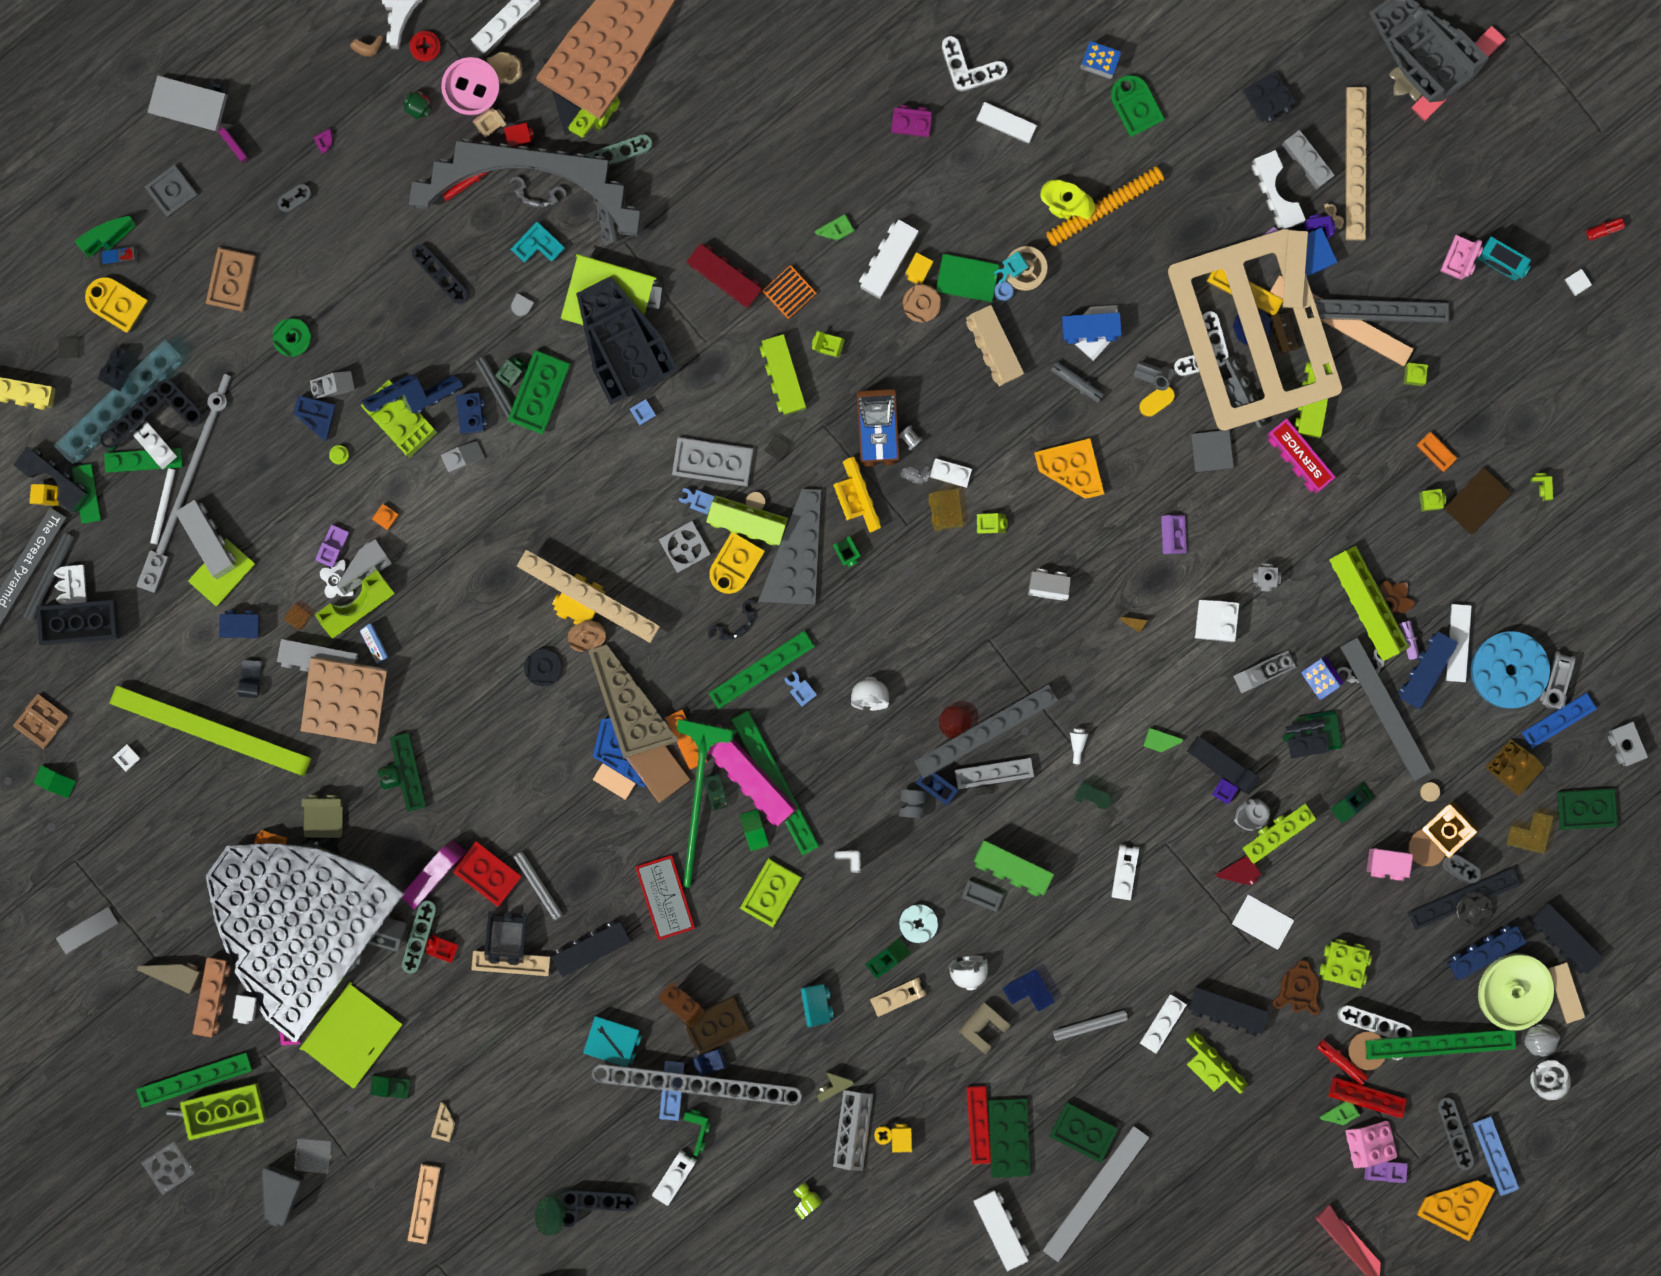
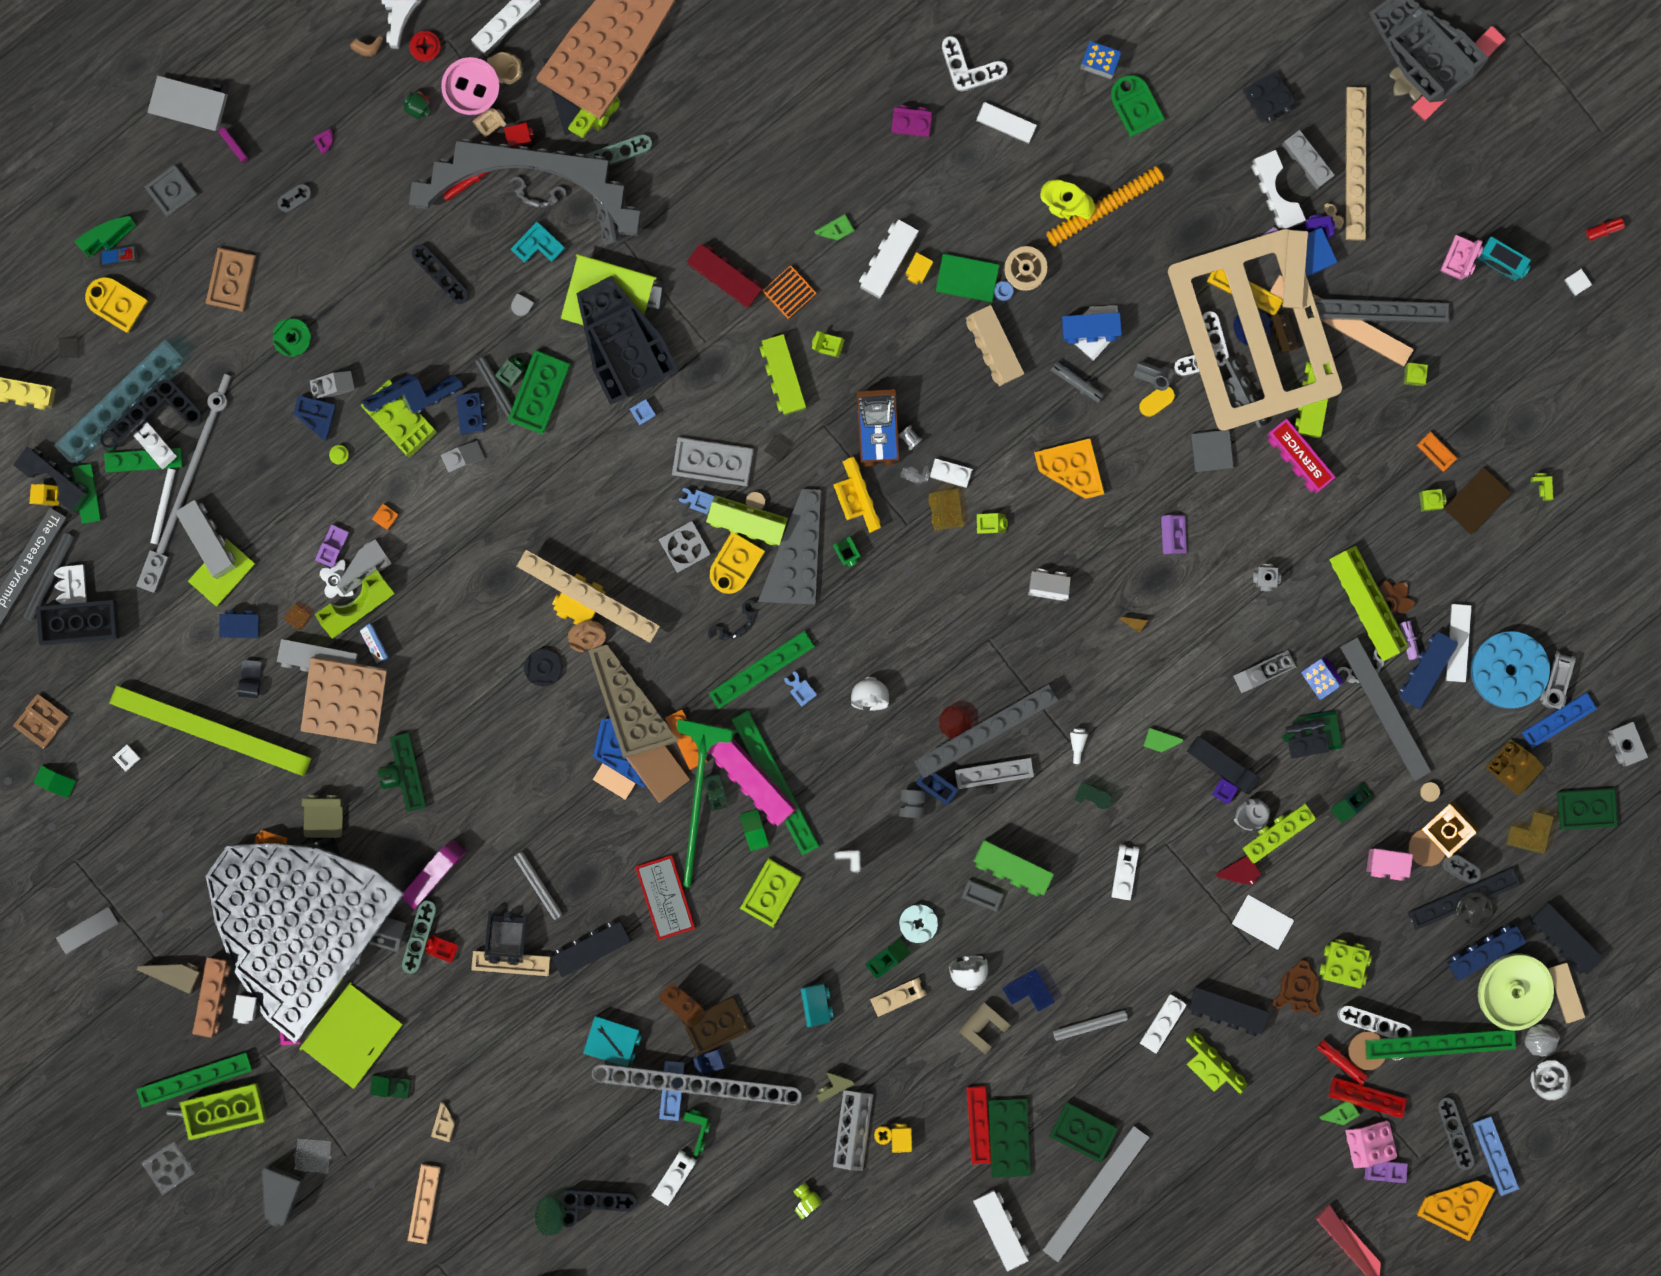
(112, 372): black plate -> none
(487, 874): red plate -> none
(922, 303): medium nougat tile -> none
(1013, 266): teal plate -> none
(1217, 620): white slope -> none

